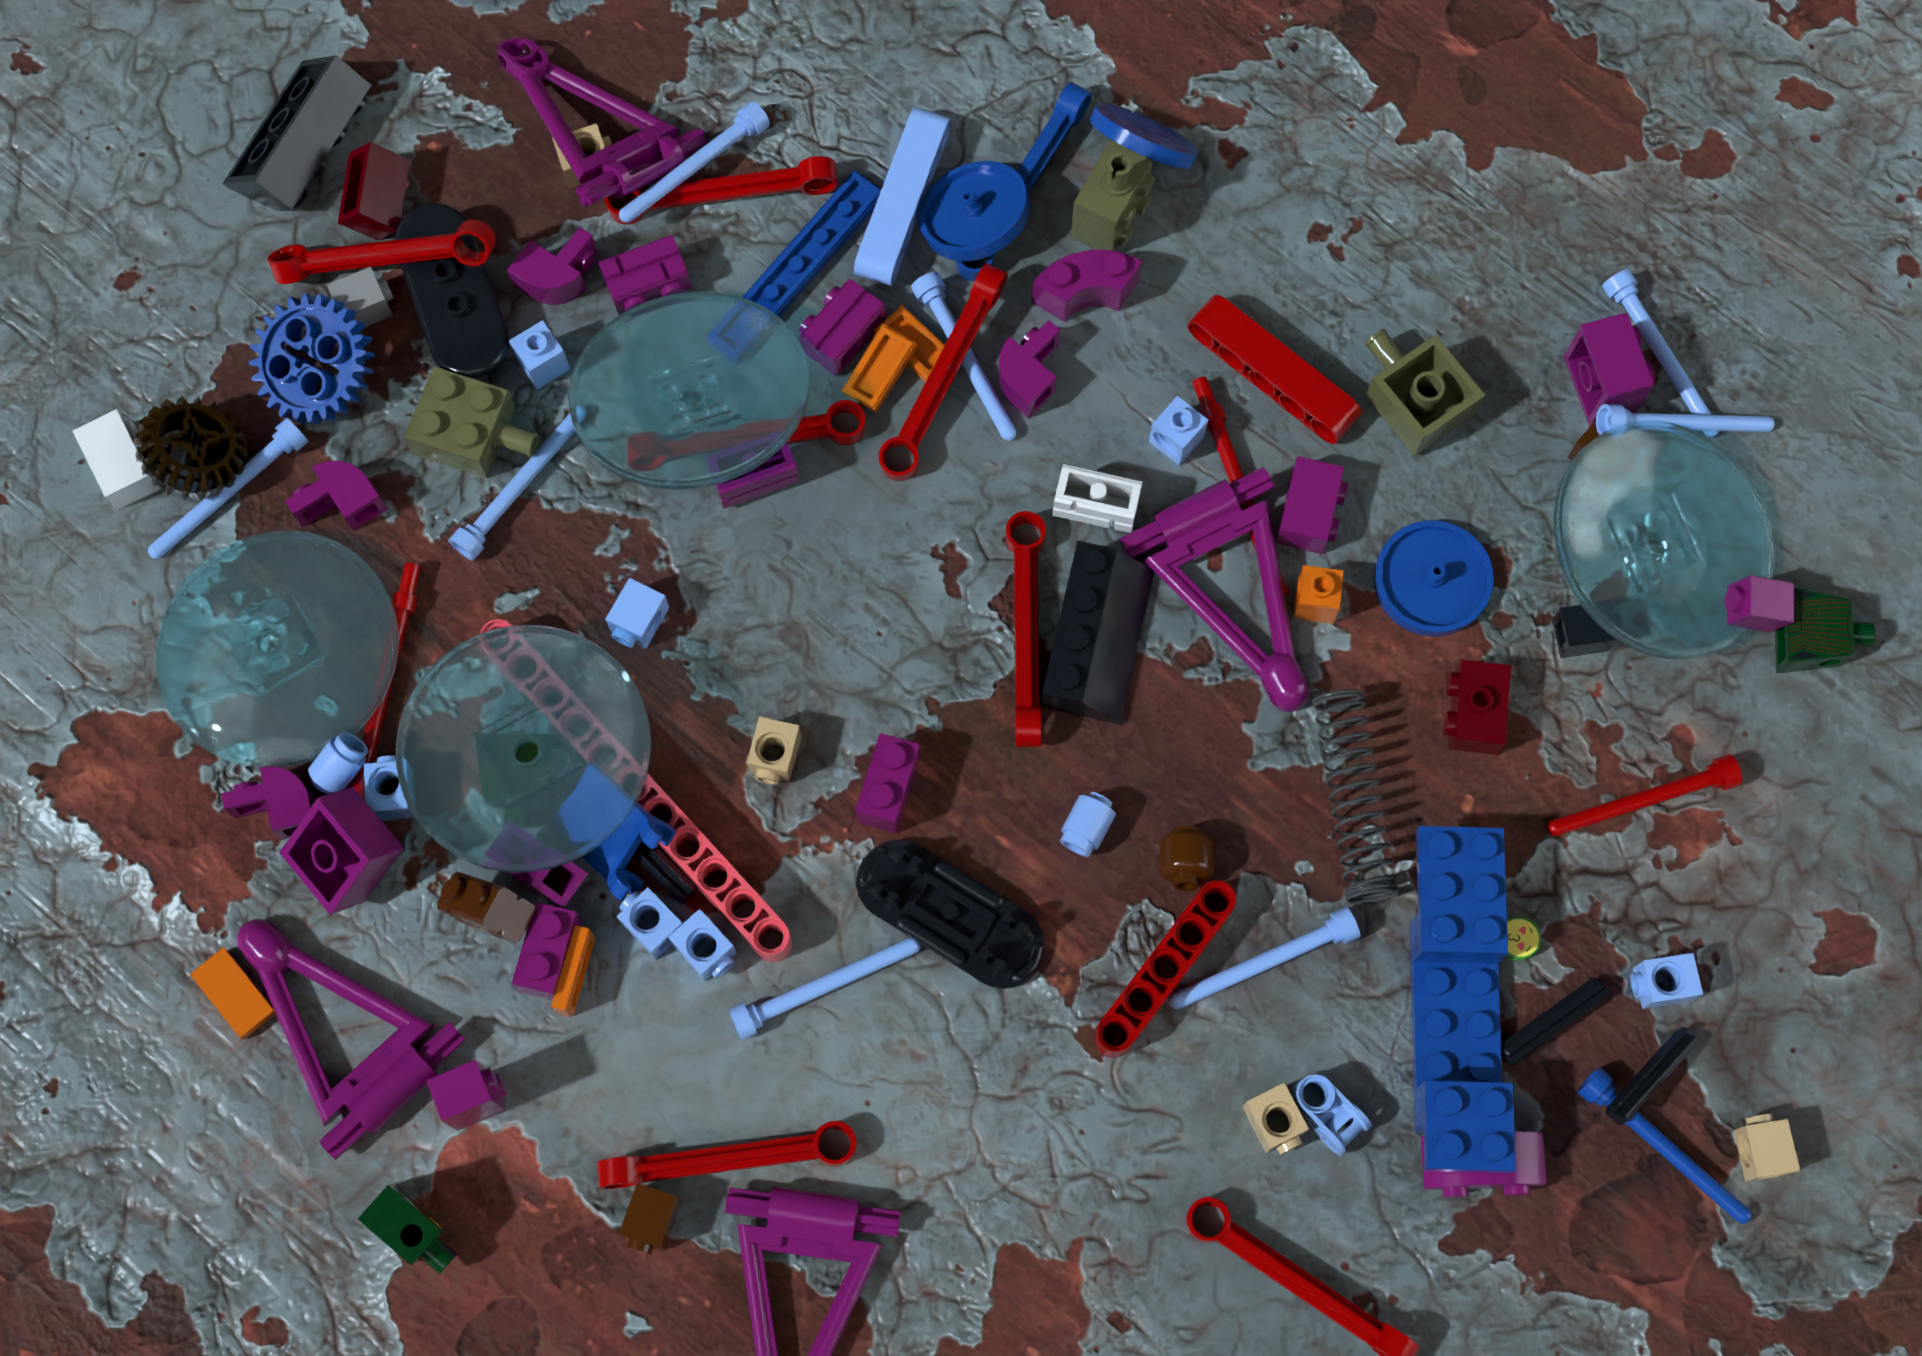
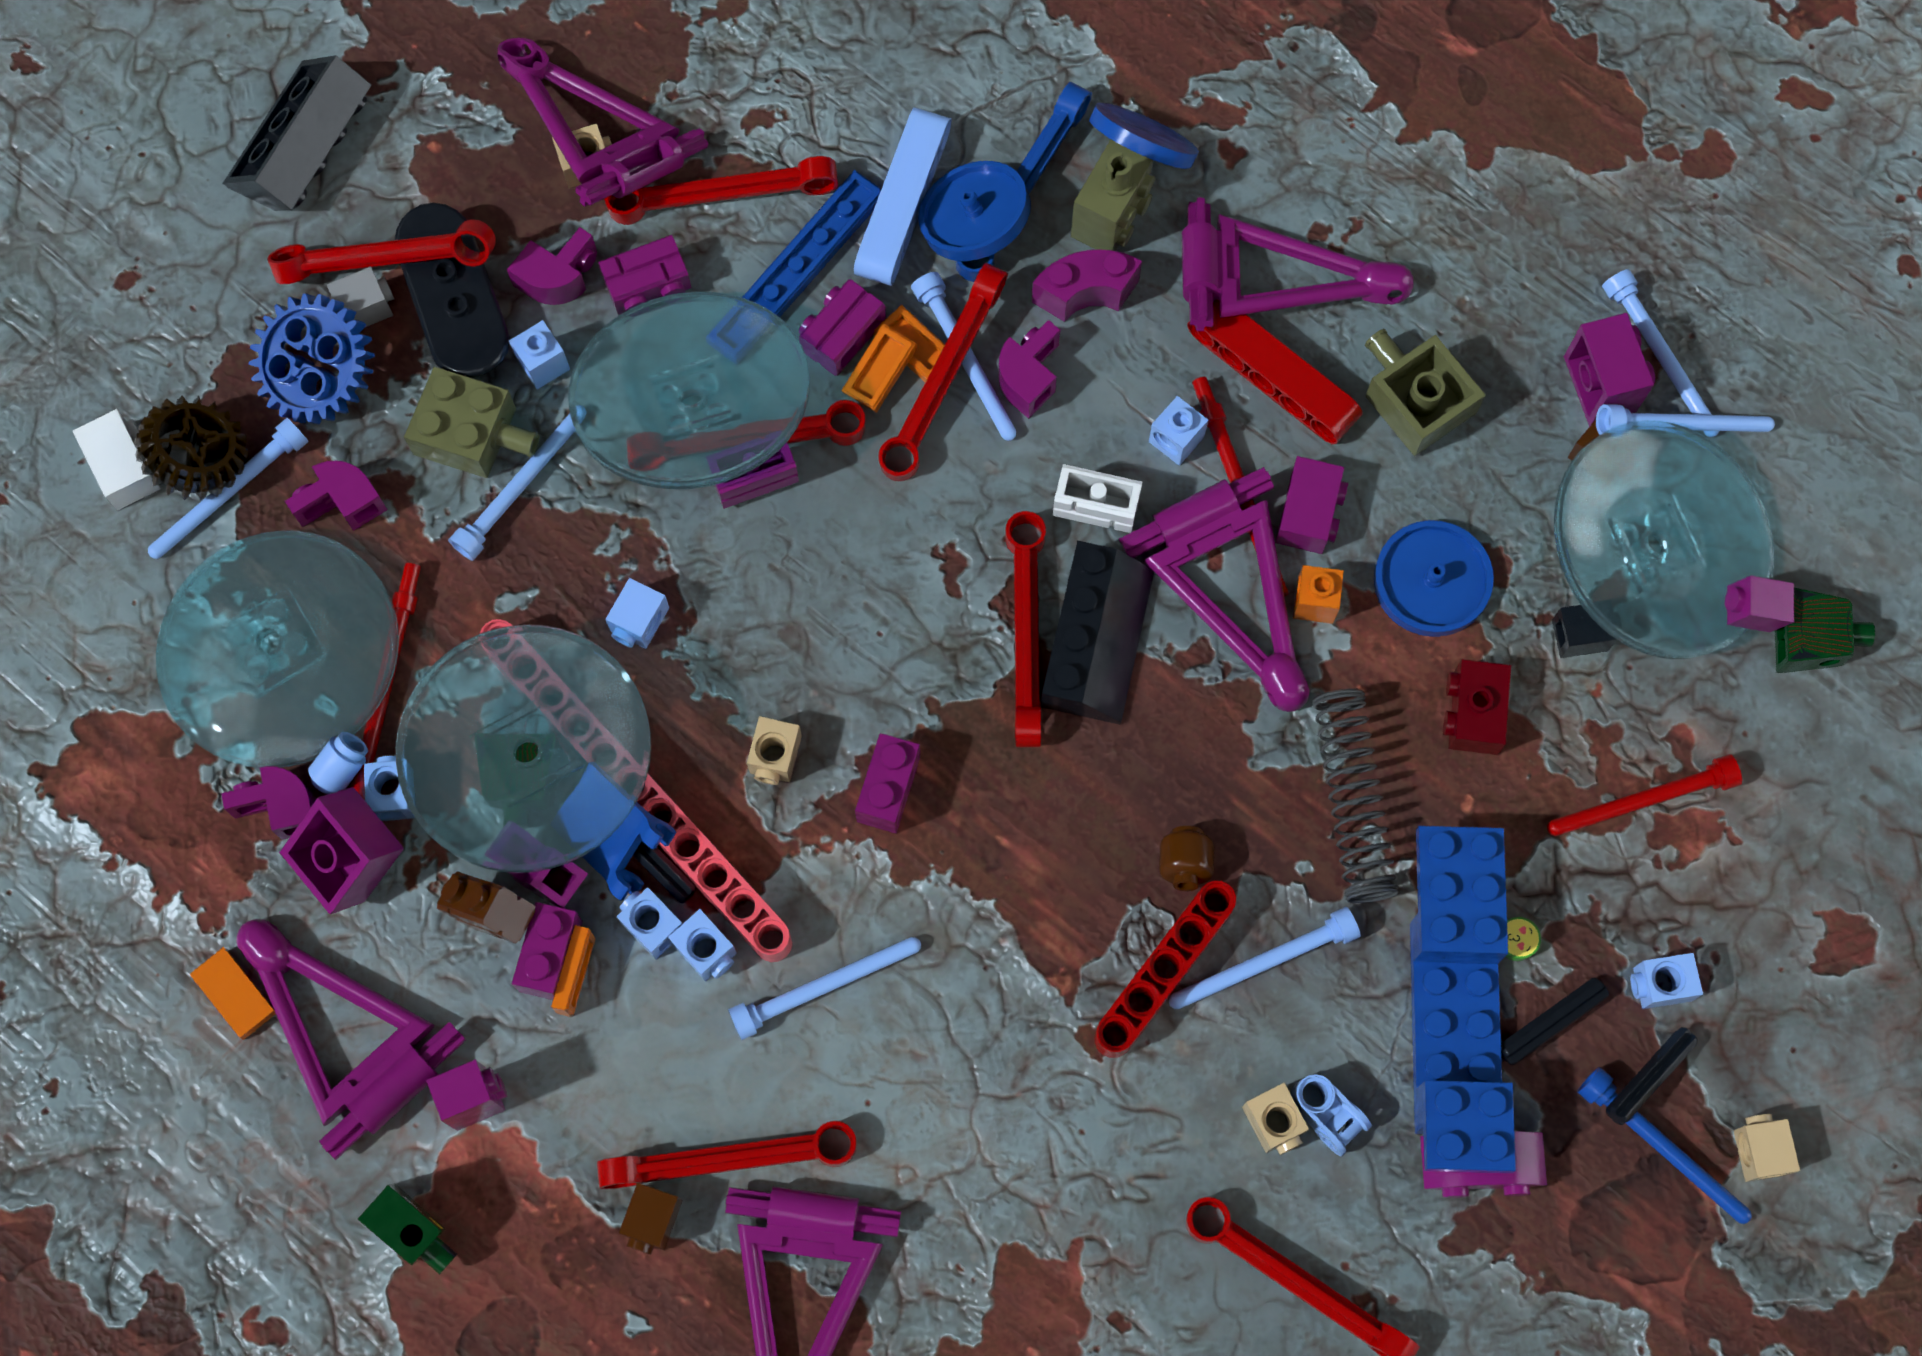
(374, 191): dark red brick -> none
(750, 121): light blue piece -> none
(951, 913): black piece -> none
(1087, 823): light blue brick -> none
(1213, 270): none -> magenta piece

